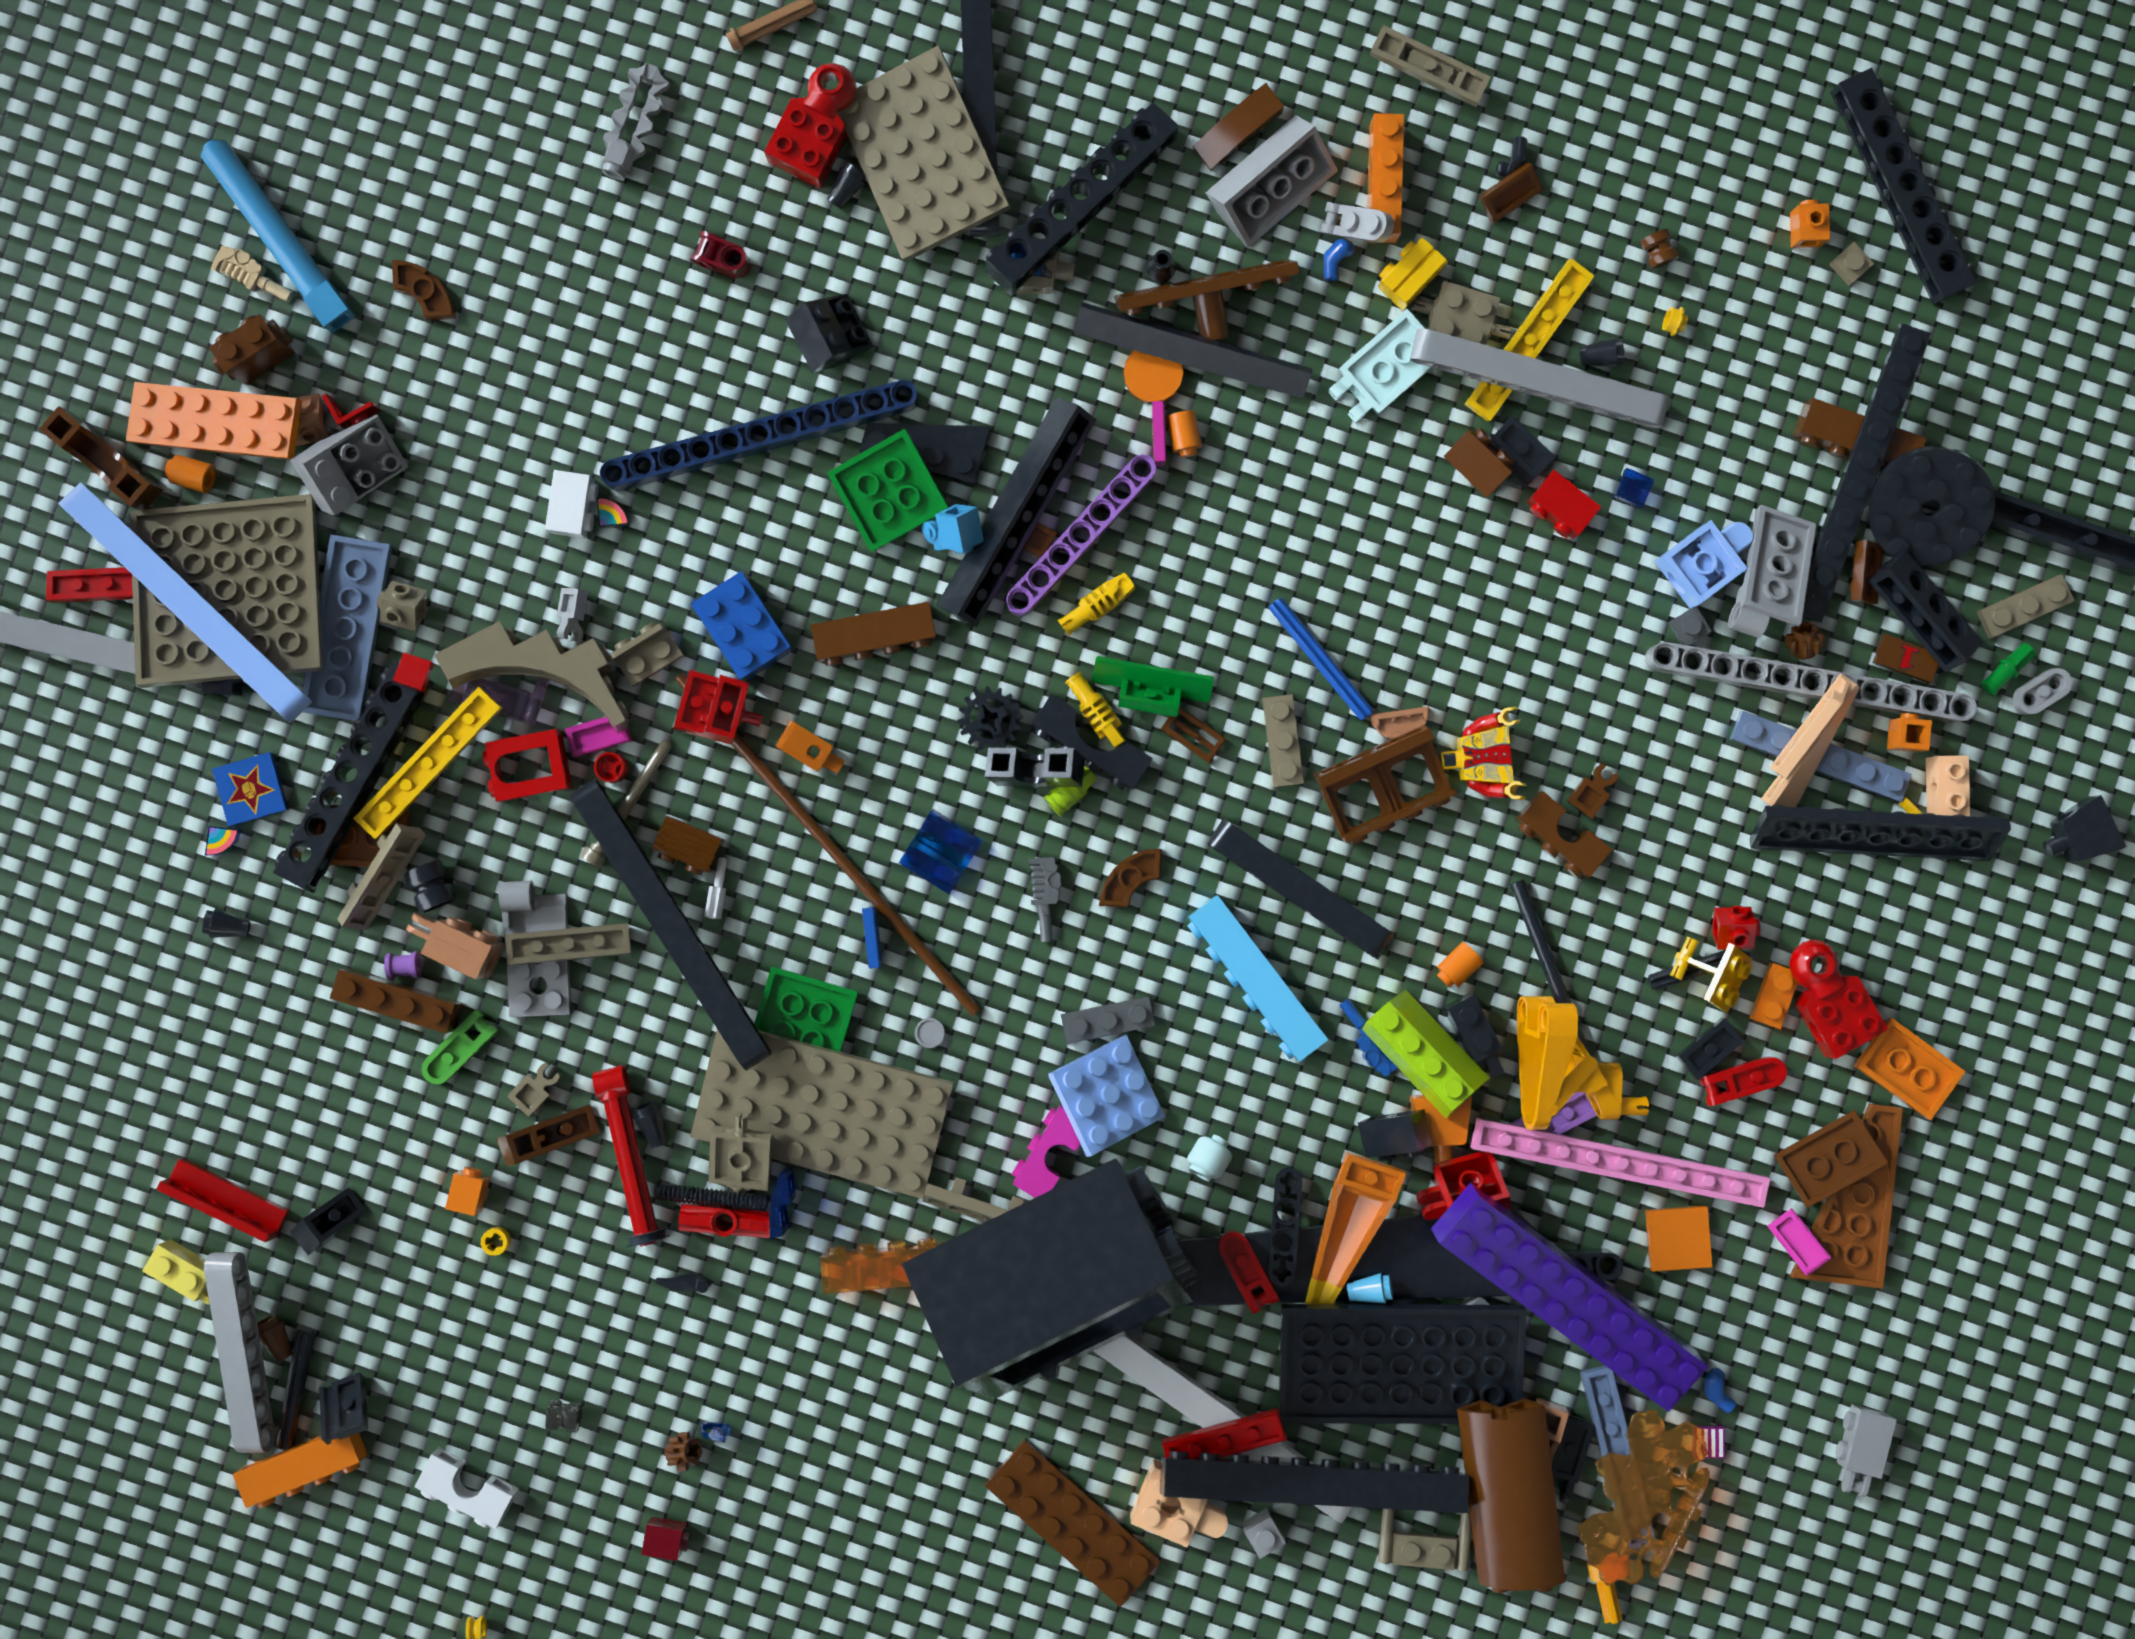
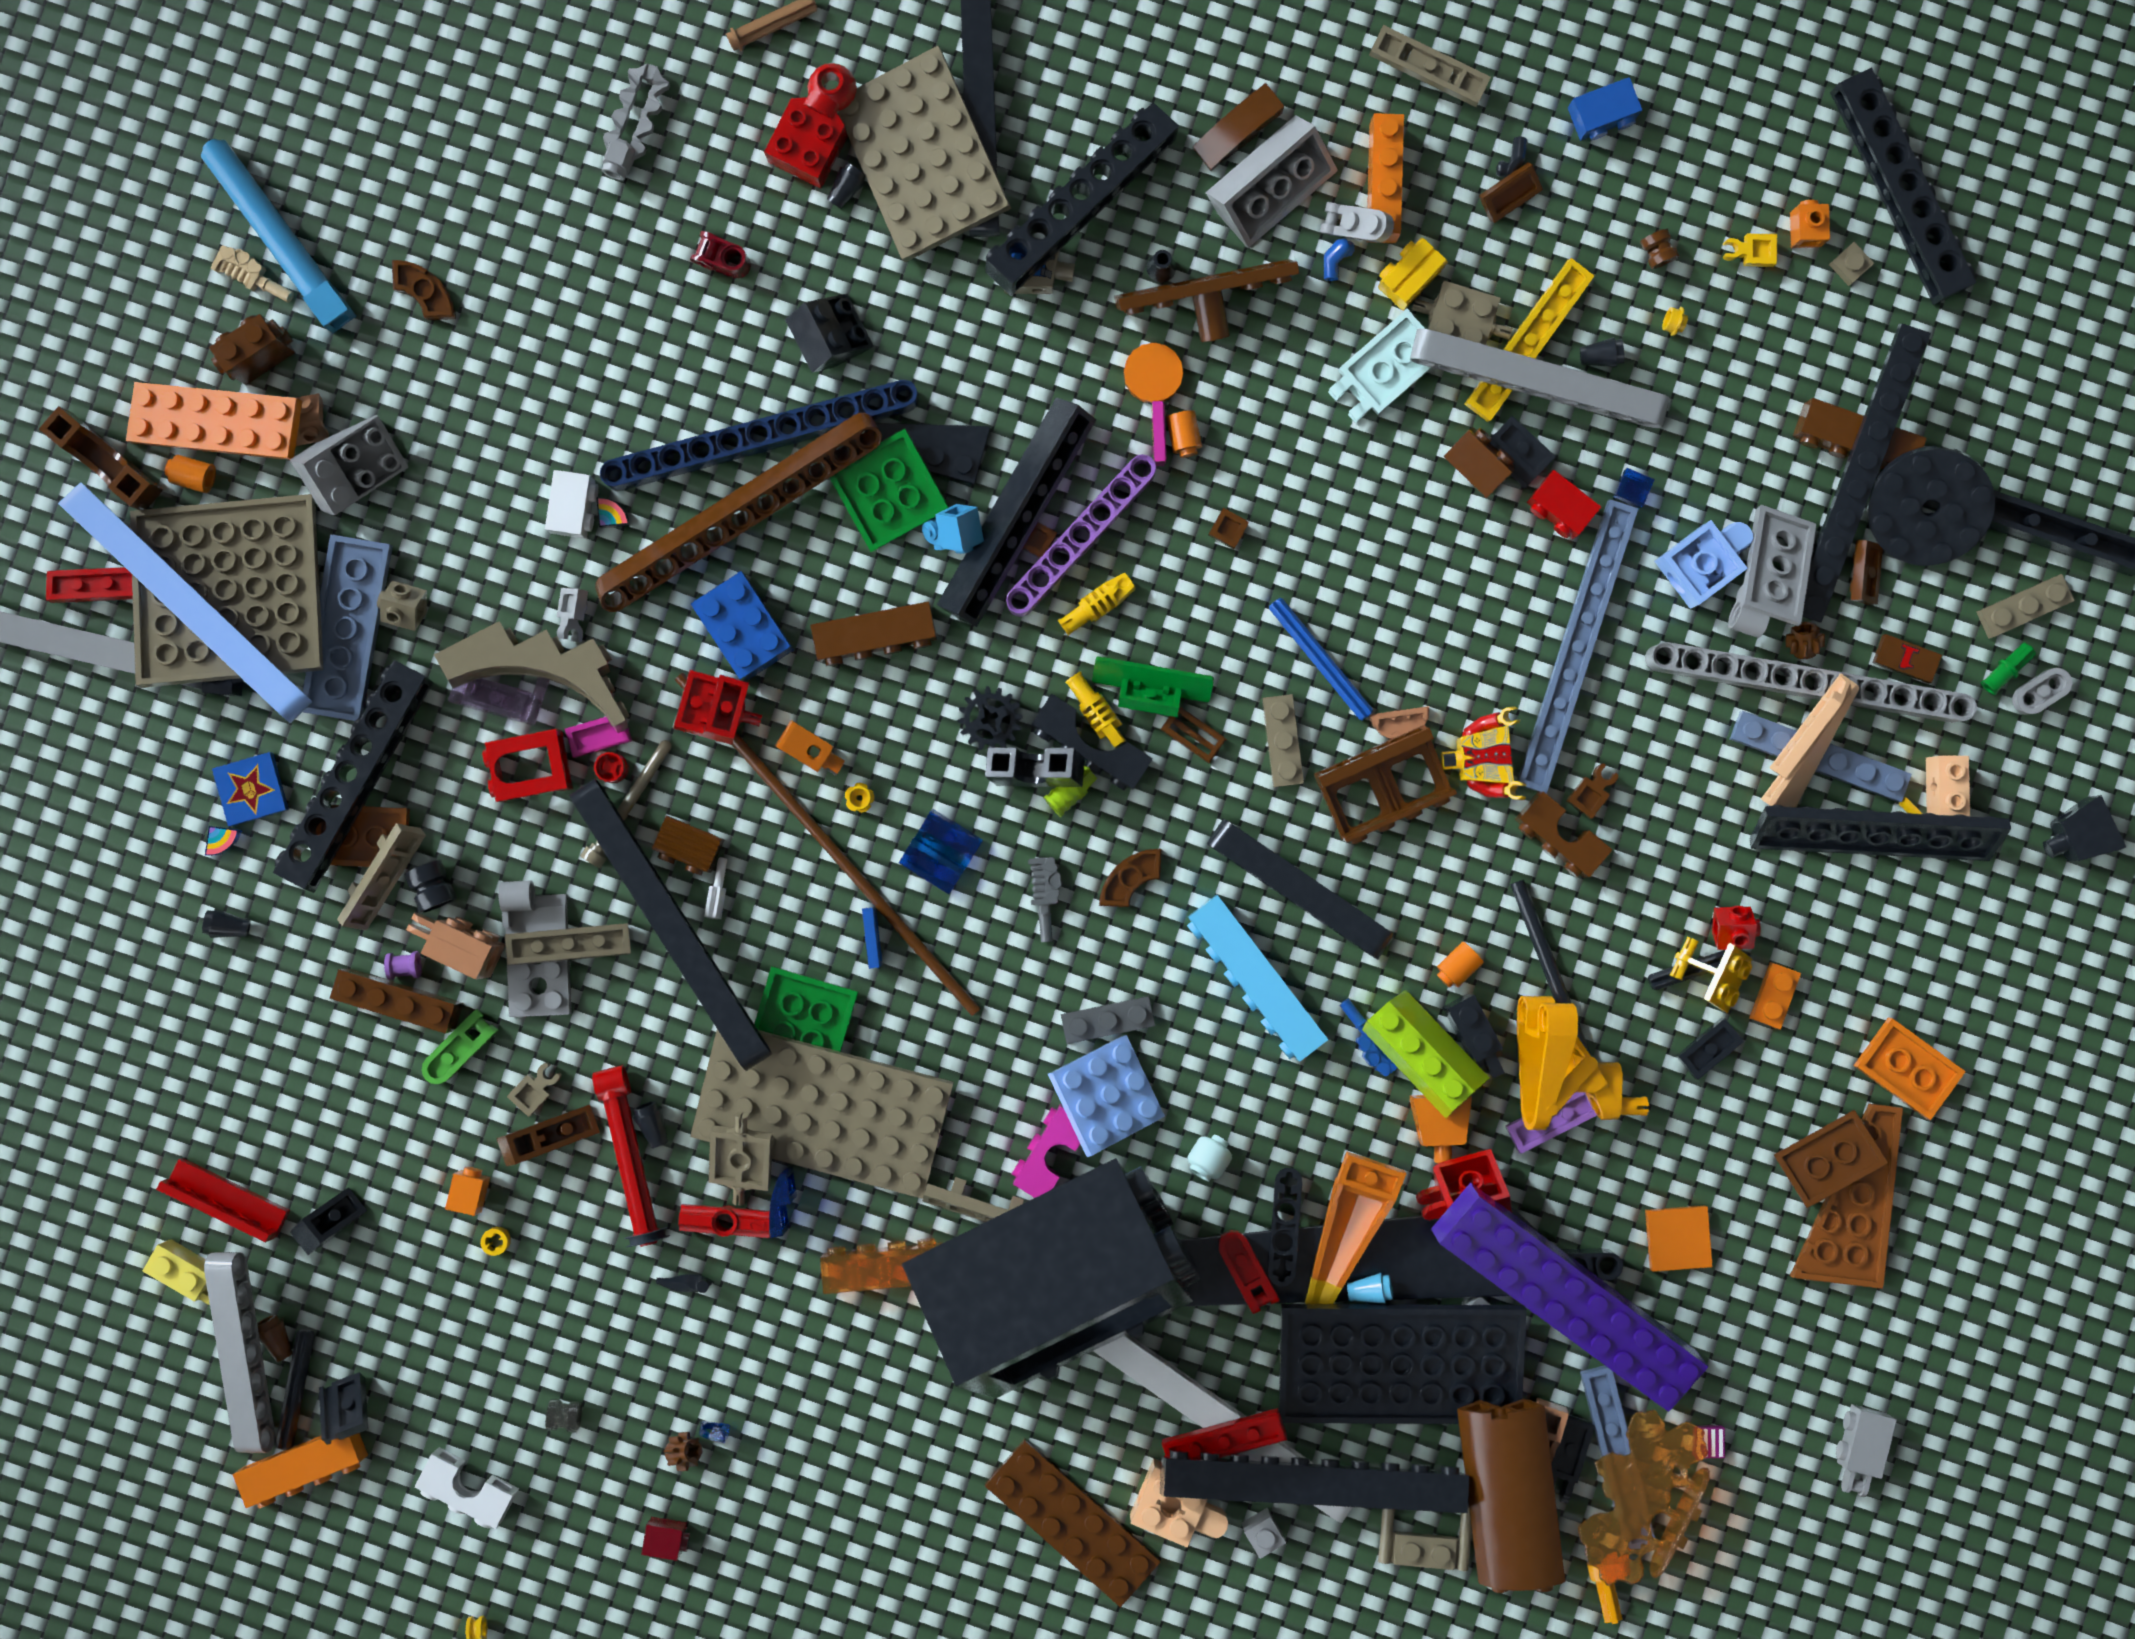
(354, 417): red bracket -> none
(413, 672): red tile -> none
(428, 763): yellow plate -> none
(646, 653): dark tan bracket -> none
(711, 1195): black piece -> none
(743, 499): none -> reddish brown beam
(867, 797): none -> yellow plate
(929, 1032): light grey piece -> none
(1192, 350): black tile -> none
(1228, 528): none -> reddish brown plate
(1395, 1134): black brick -> none
(1577, 646): none -> sand blue plate
(1605, 109): none -> blue brick
(1620, 1162): bright pink plate -> none
(1689, 626): dark grey plate -> none
(1715, 1390): blue arm -> none
(1744, 1079): red plate -> none
(1757, 250): none -> yellow plate
(1799, 1242): dark pink tile -> none
(1836, 1005): red brick -> none
(1909, 733): orange brick -> none
(1926, 611): black brick -> none

